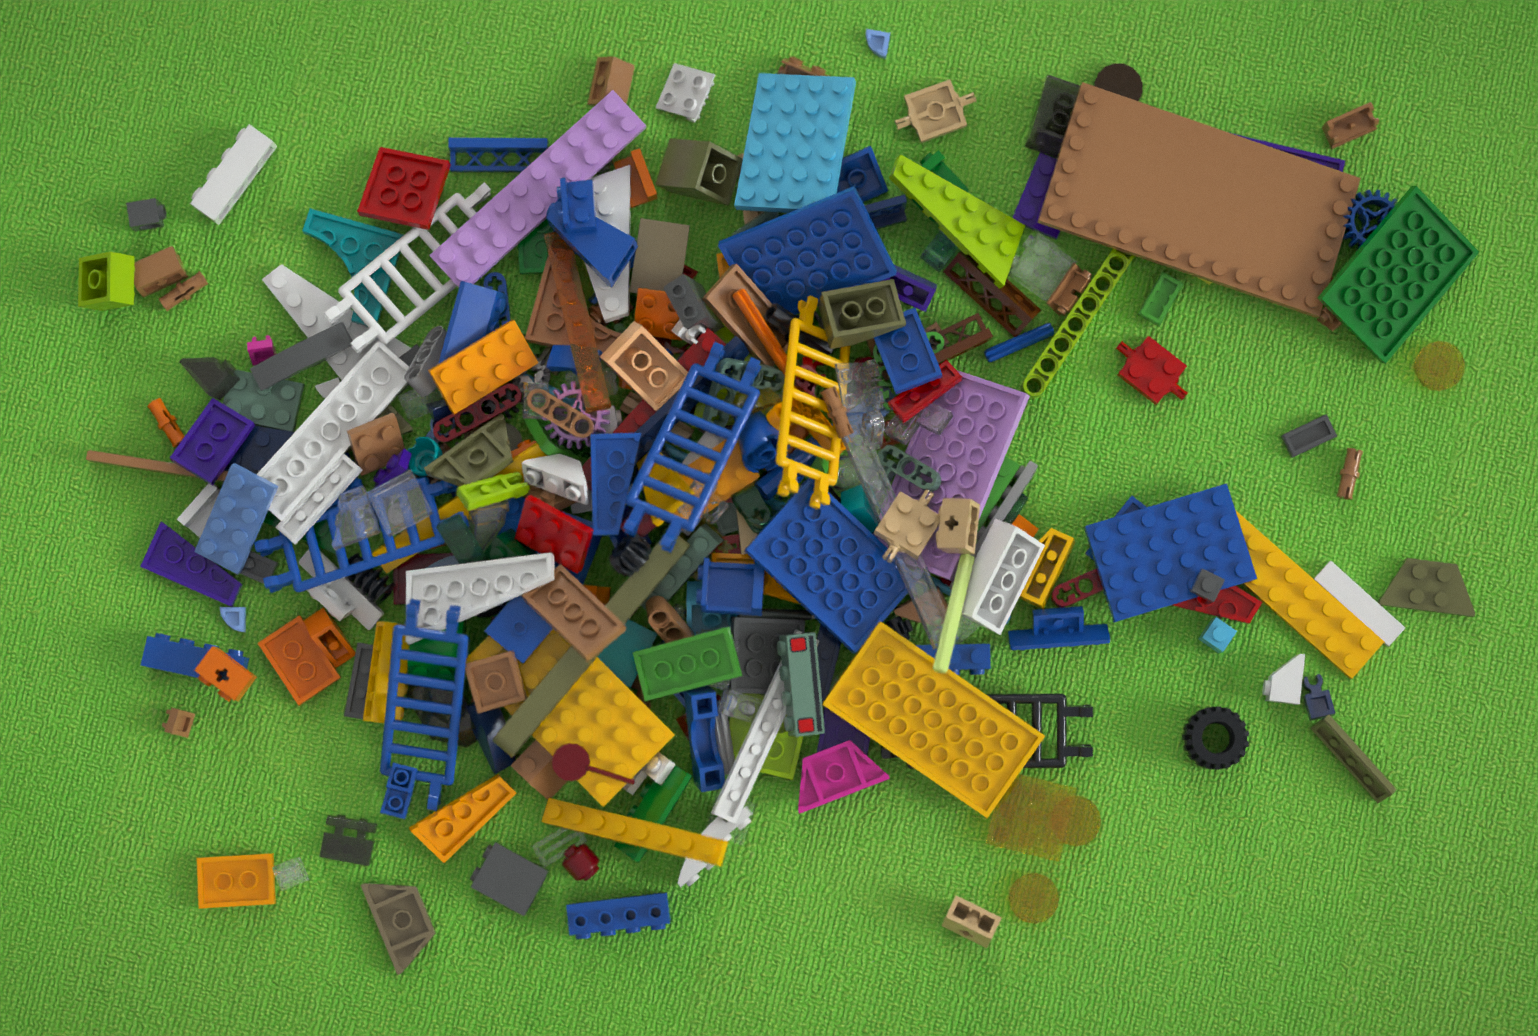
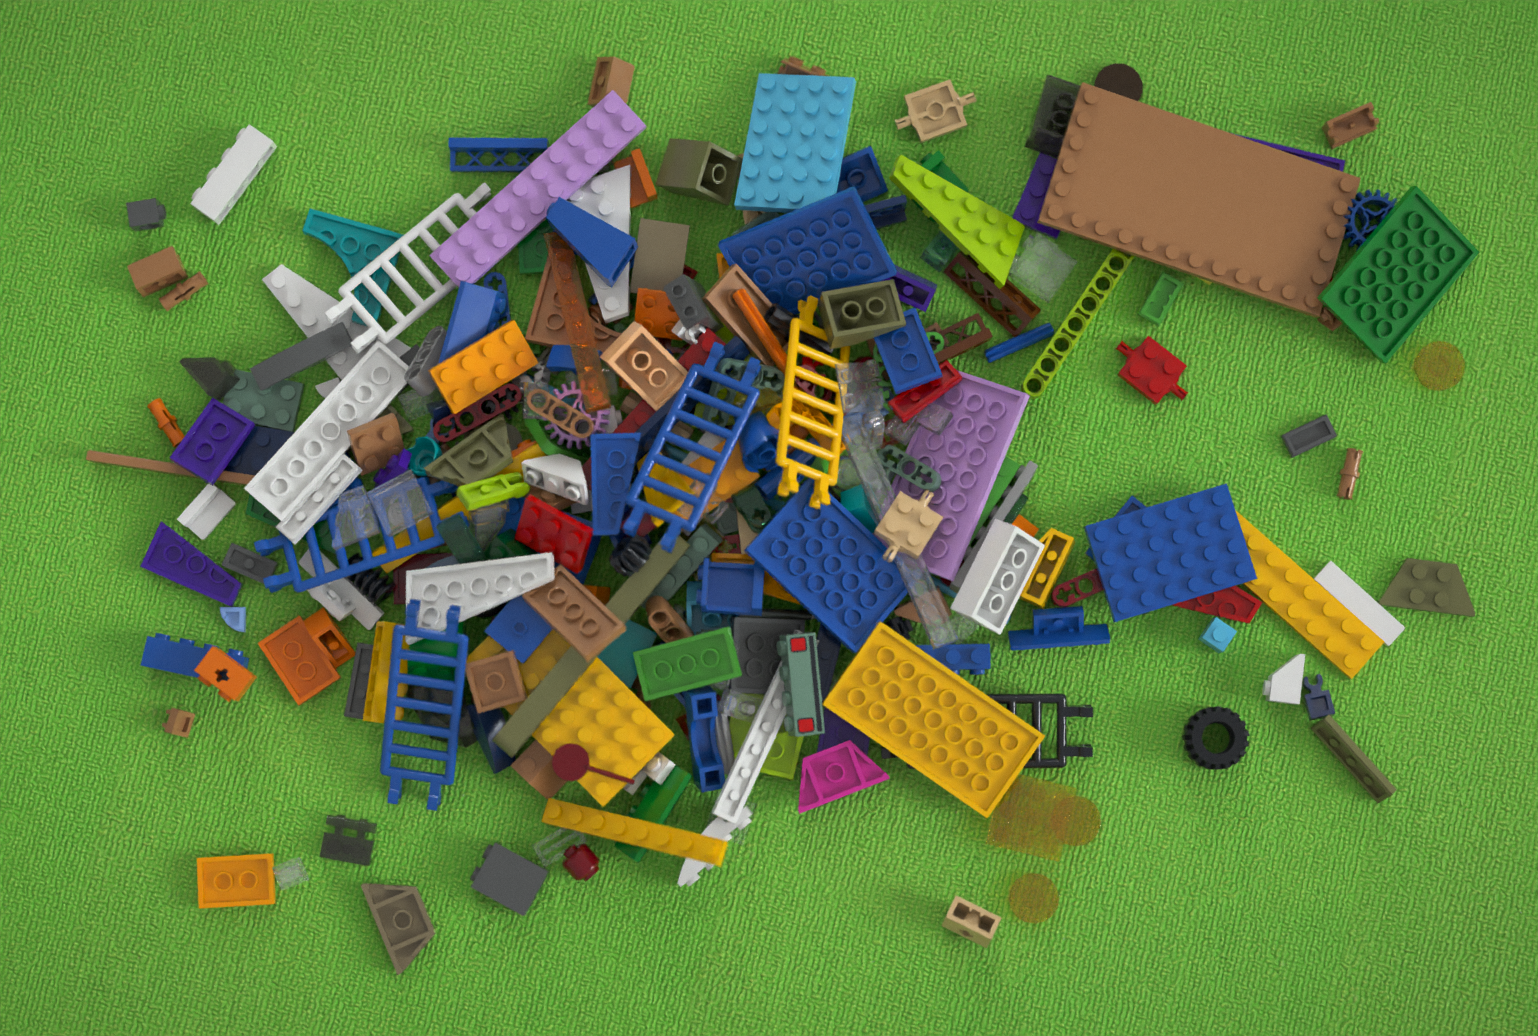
(106, 281): lime brick -> none
(236, 518): medium blue plate -> none
(260, 350): dark pink tile -> none
(399, 791): blue slope -> none
(404, 188): red plate -> none
(459, 820): light orange wing -> none
(577, 205): blue bracket -> none
(618, 913): blue brick -> none
(685, 92): white hinge -> none
(837, 412): medium nougat pin -> none
(878, 42): light blue tile -> none
(953, 613): yellowish green axle -> none
(958, 526): tan brick -> none
(1063, 297): medium nougat hinge -> none
(1207, 585): dark grey plate -> none

